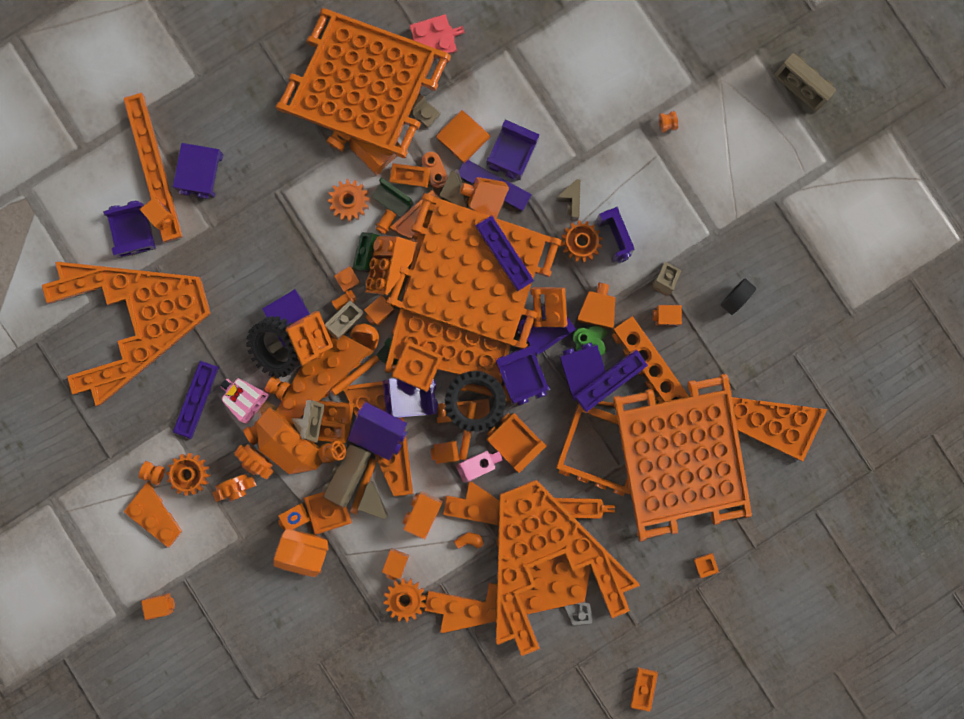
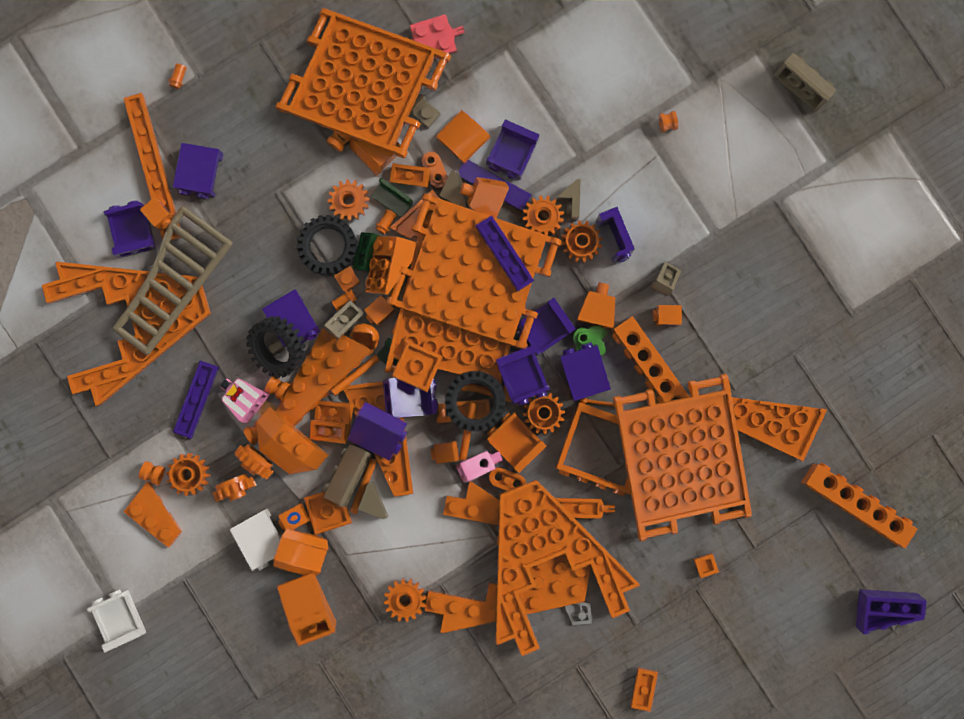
(117, 619): none -> white panel
(158, 606): orange brick -> none
(159, 264): none -> dark tan bar
(177, 76): none -> orange pin
(257, 539): none -> white panel
(306, 609): none -> orange slope
(309, 337): orange slope -> none
(310, 424): dark tan slope -> none
(311, 229): none -> black tyre
(332, 452): orange wheel -> none
(395, 564): orange brick -> none
(423, 514): orange brick -> none
(469, 538): orange arm -> none
(507, 480): none -> orange plate
(546, 207): none -> orange gear
(554, 304): orange plate -> none
(554, 413): none -> orange gear
(610, 380): dark purple tile -> none
(738, 296): black tyre -> none
(888, 608): none -> dark purple wedge
(903, 530): none -> orange brick

